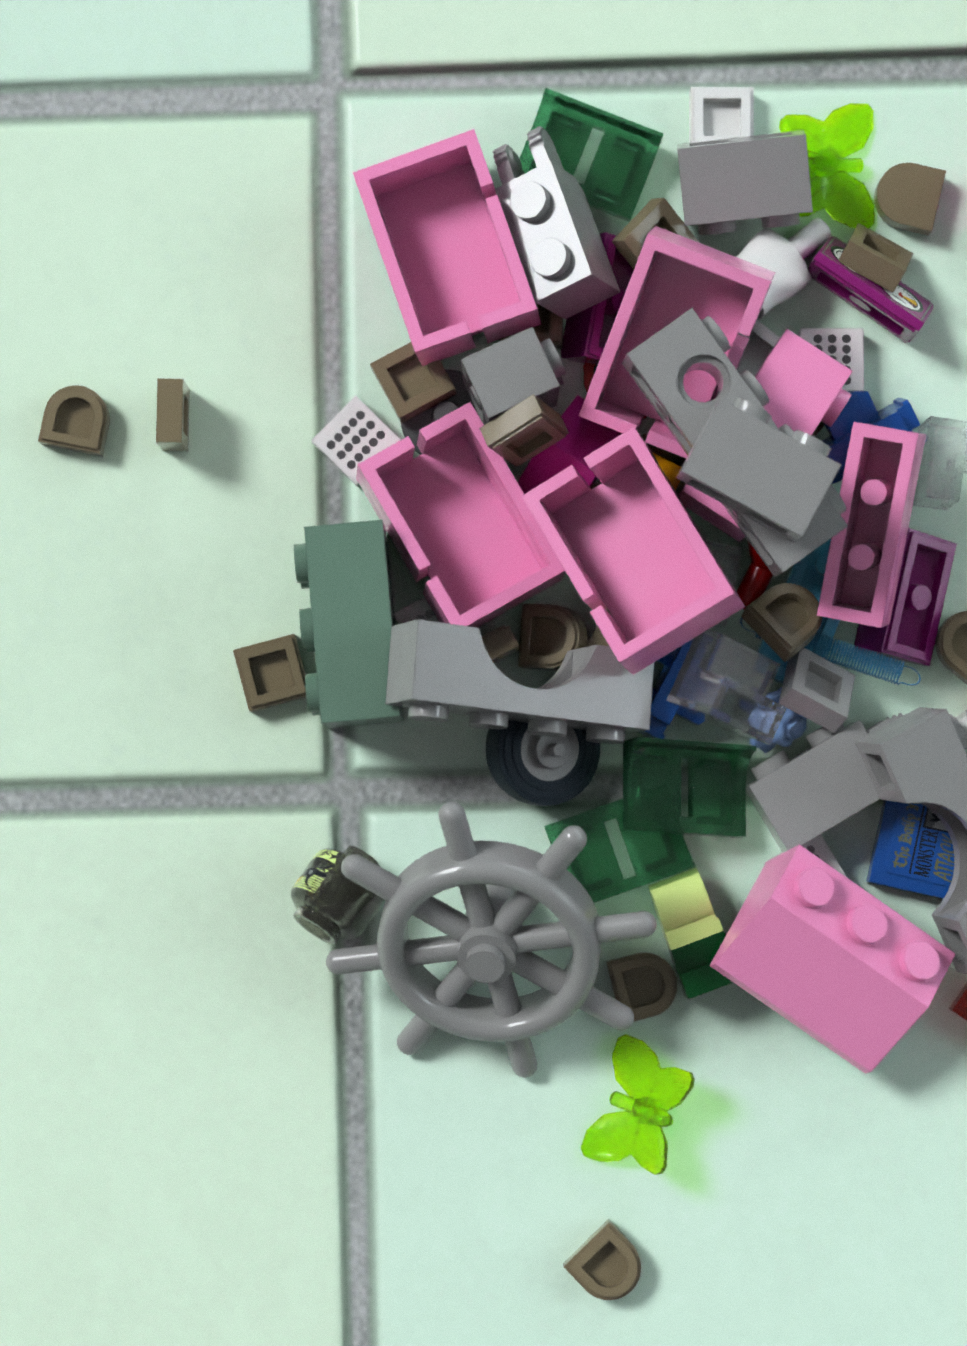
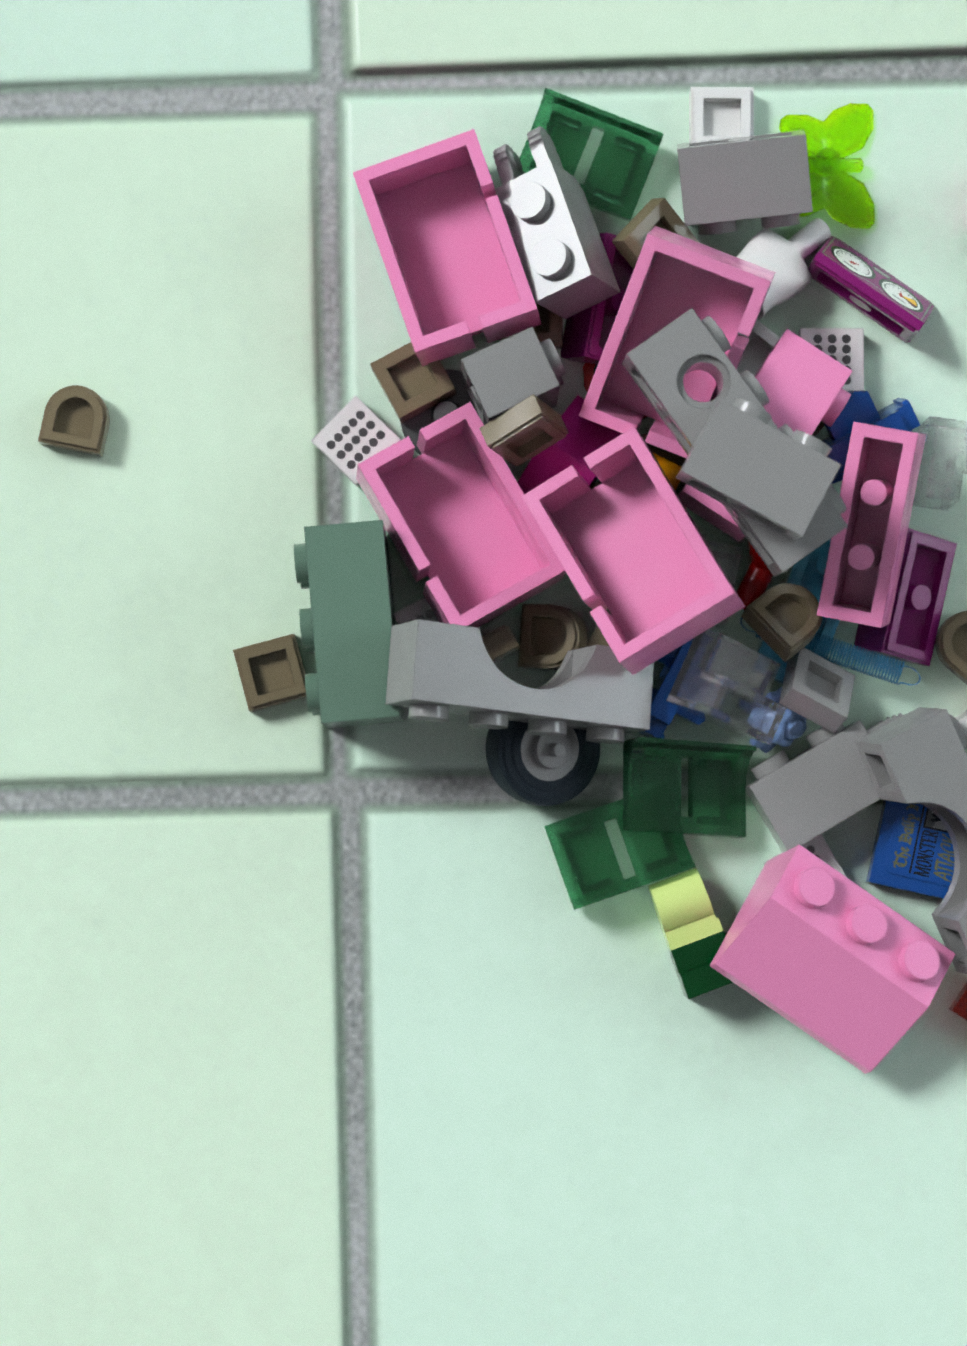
(172, 414): dark tan tile -> none
(331, 903): clear smoke head -> none
(499, 891): light grey piece -> none
(606, 1264): dark tan tile -> none
(643, 983): dark tan tile -> none
(651, 1095): clear neon green piece -> none
(876, 257): dark tan tile -> none
(909, 197): dark tan tile -> none

